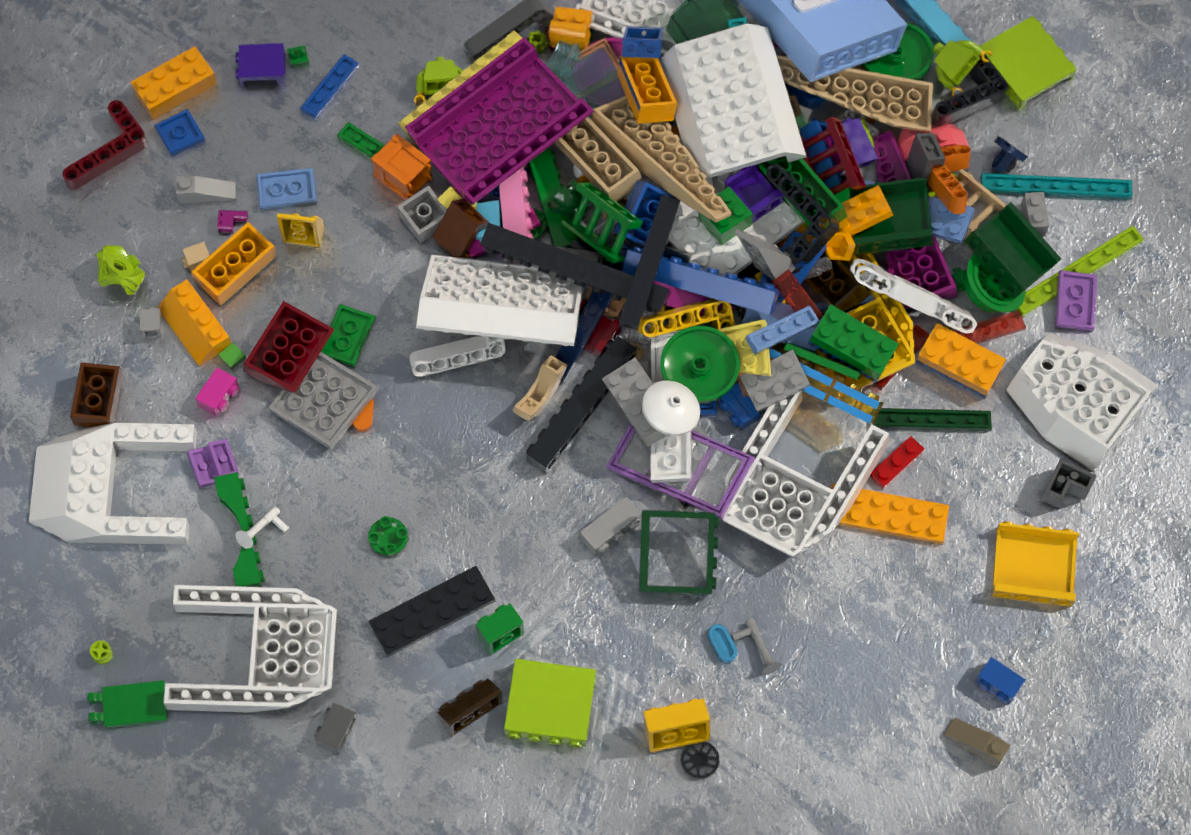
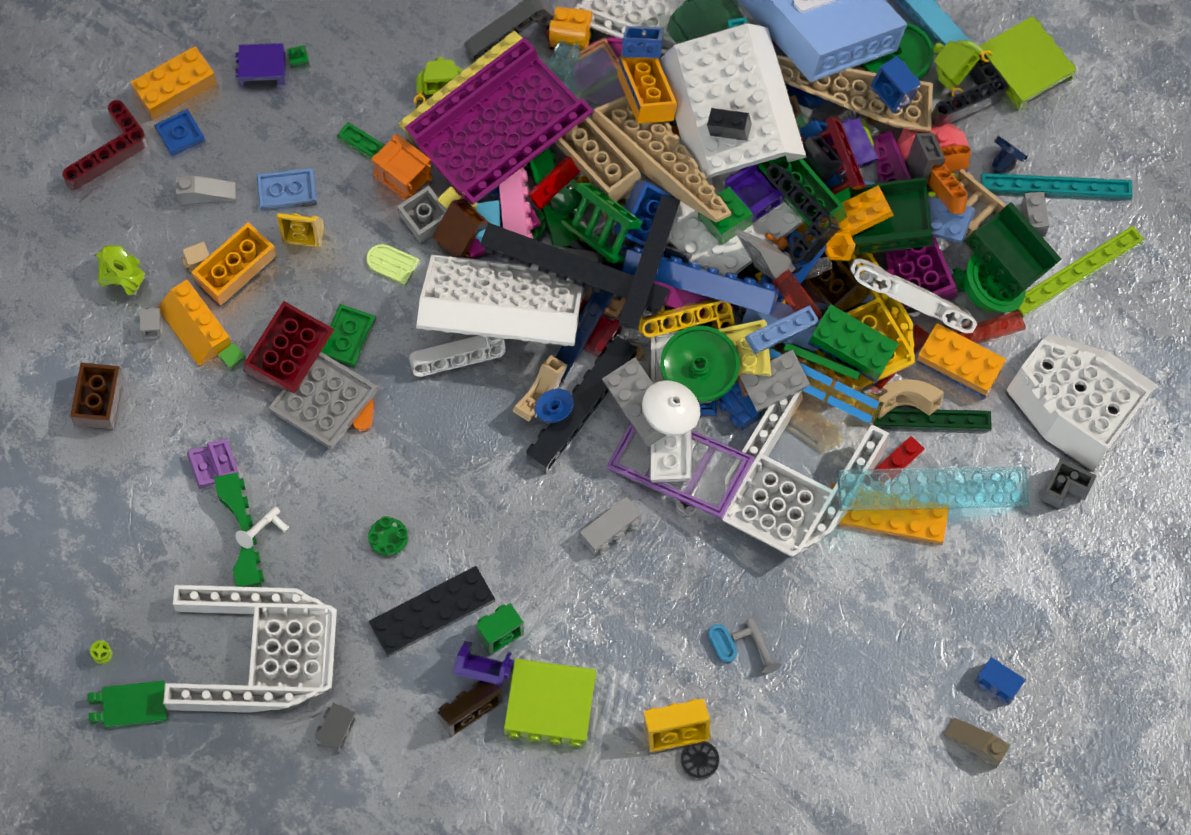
(77, 479): white wedge -> none
(217, 392): dark pink brick -> none
(227, 218): magenta piece -> none
(329, 86): blue tile -> none
(392, 263): none -> yellowish green window
(482, 667): none -> dark purple panel
(538, 41): lime gear -> none
(553, 182): none -> red plate
(554, 405): none -> blue dish
(713, 523): dark green window -> none
(729, 124): none -> black brick
(782, 243): none -> orange hand
(821, 157): none -> black brick
(895, 84): none -> blue brick
(912, 393): none -> tan arch
(932, 488): none -> clear light blue plate
(1035, 564): yellow panel -> none
(1076, 300): medium lavender tile -> none

